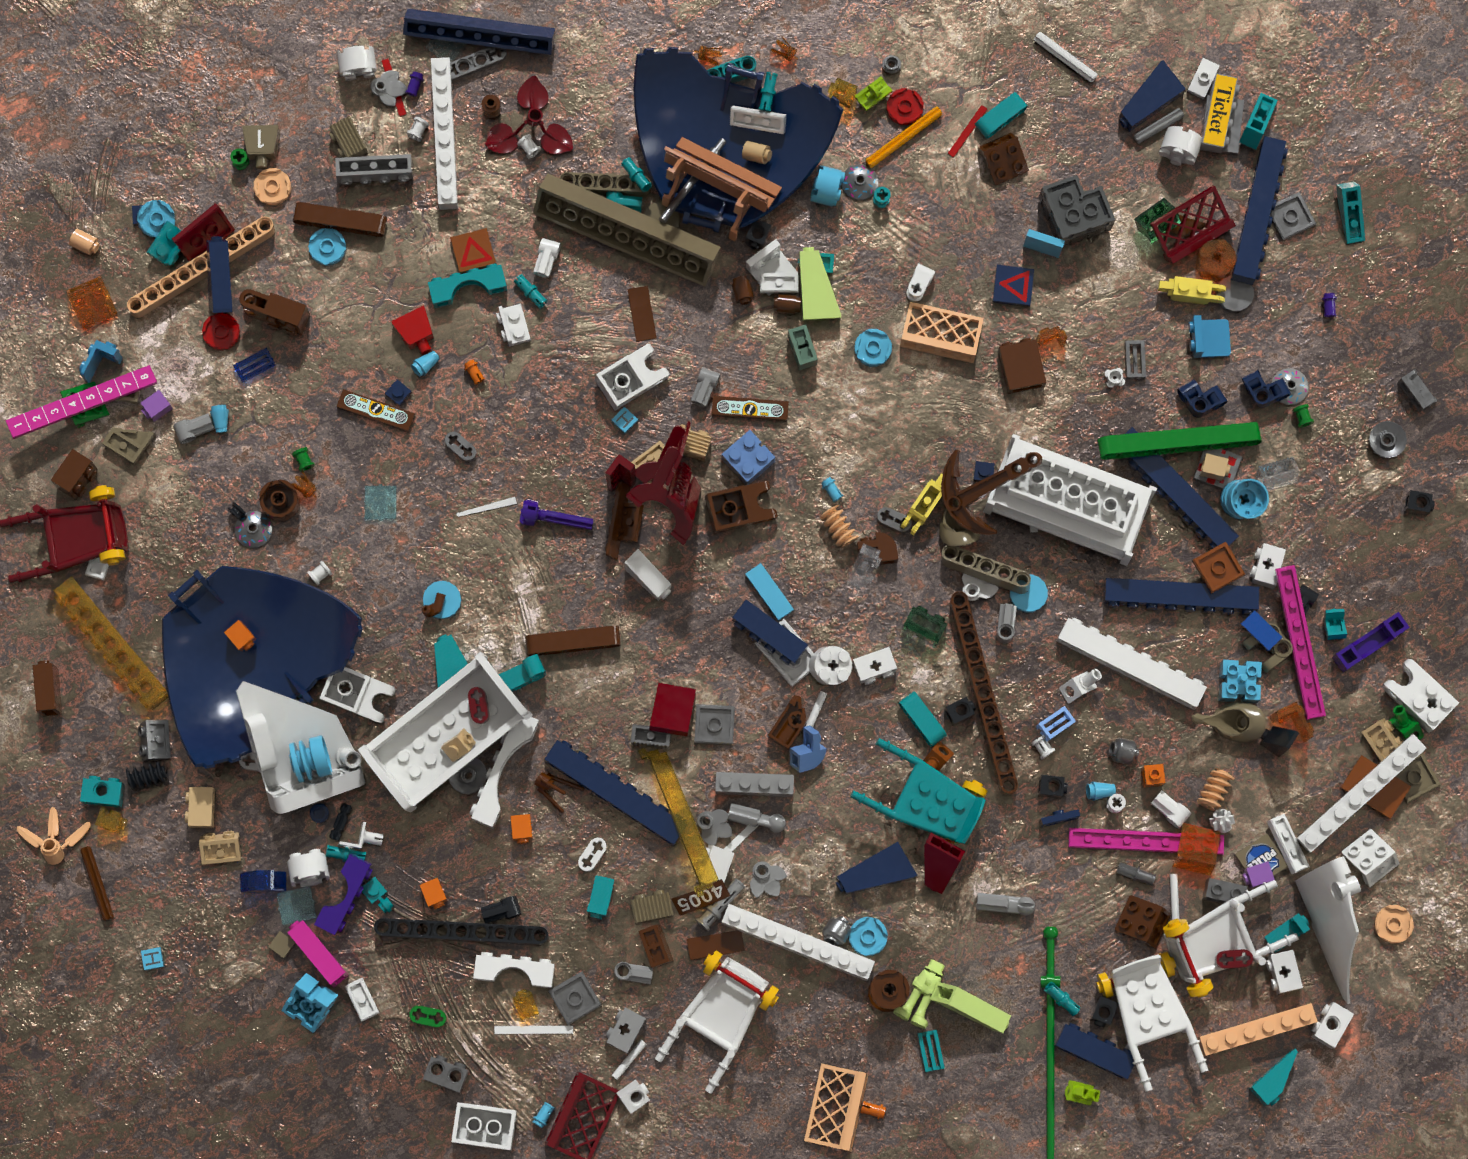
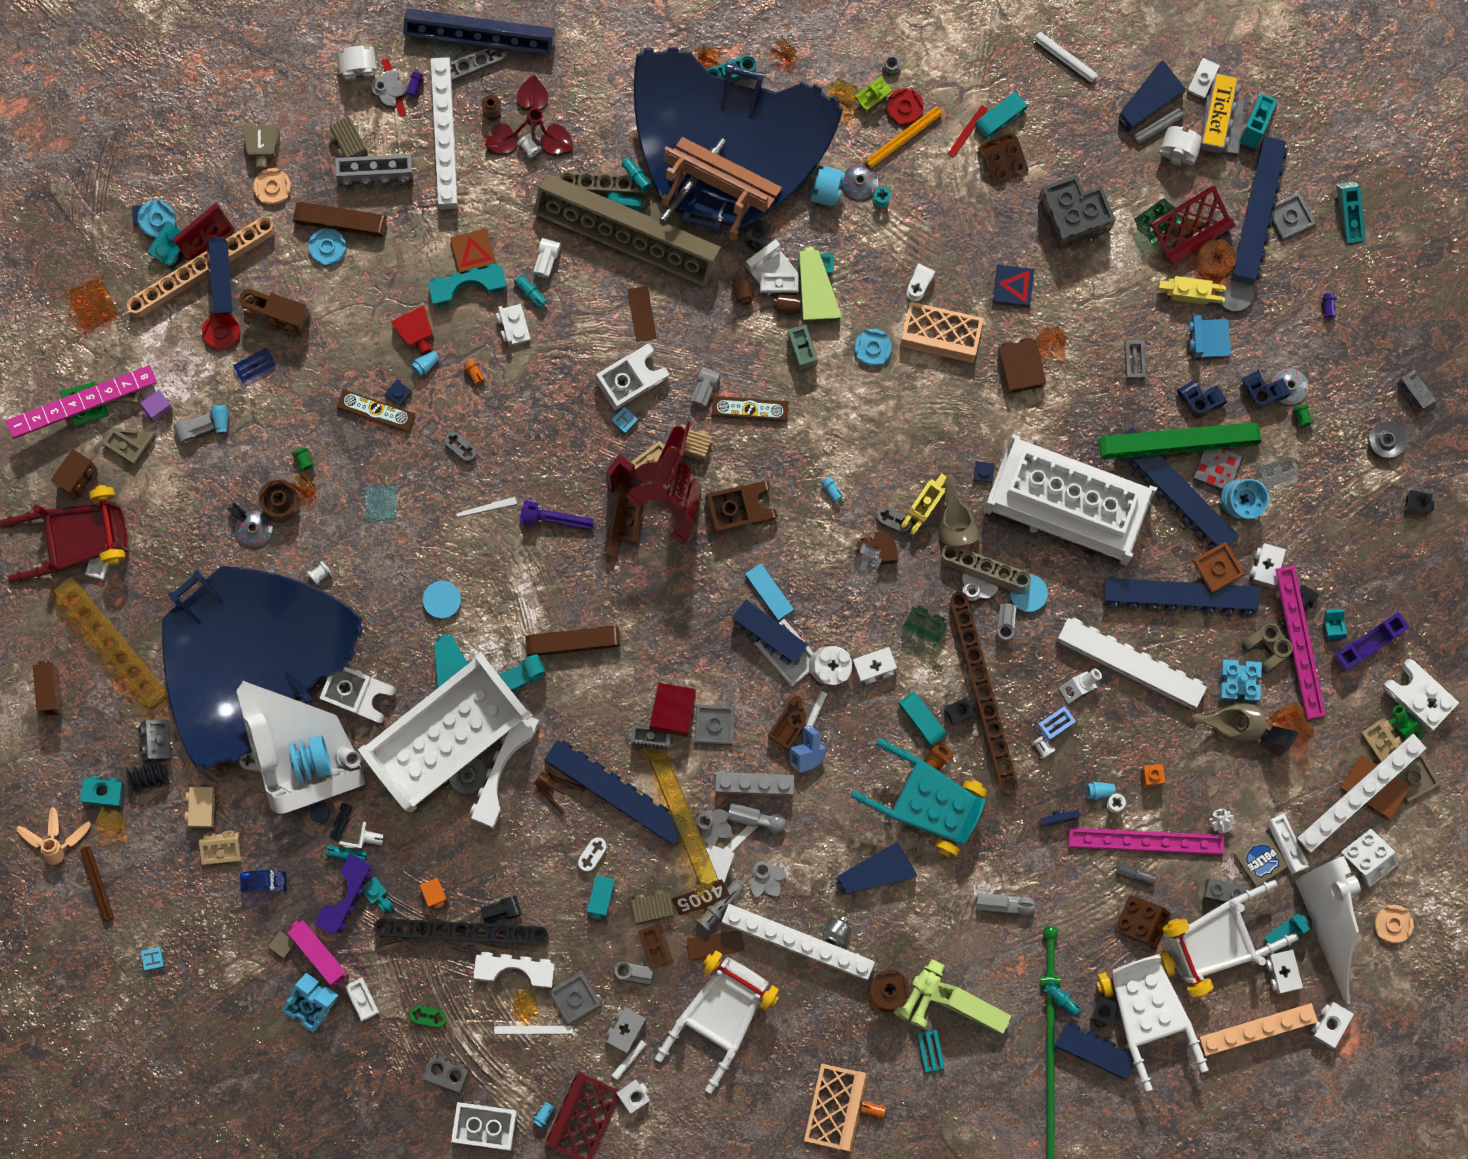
(84, 242): light nougat brick -> none
(95, 354): dark azure bracket -> none
(235, 154): green bush -> none
(240, 636): orange brick -> none
(296, 905): clear light blue piece -> none
(308, 868): white brick -> none
(417, 129): white bush -> none
(434, 608): reddish brown arm -> none
(458, 745): tan bracket -> none
(474, 706): dark red beam -> none
(521, 828): orange brick -> none
(647, 575): white slope -> none
(748, 458): medium blue piece -> none
(756, 152): tan brick -> none
(758, 119): white tile -> none
(768, 91): teal pin -> none
(838, 527): light nougat piece -> none
(868, 936): medium azure tile -> none
(940, 862): dark red slope -> none
(965, 497): reddish brown piece -> none
(1043, 243): medium azure tile -> none
(1044, 790): black brick -> none
(1081, 1093): lime hips -> none
(1119, 377): white plate -> none
(1123, 751): flat silver head -> none
(1174, 812): white piece -> none
(1174, 896): white piece -> none
(1197, 849): clear orange bracket -> none
(1214, 467): tan brick -> none
(1214, 789): light nougat piece -> none
(1234, 964): dark red beam -> none
(1257, 874): medium lavender brick -> none
(1261, 630): blue tile -> none
(1273, 1081): teal slope -> none

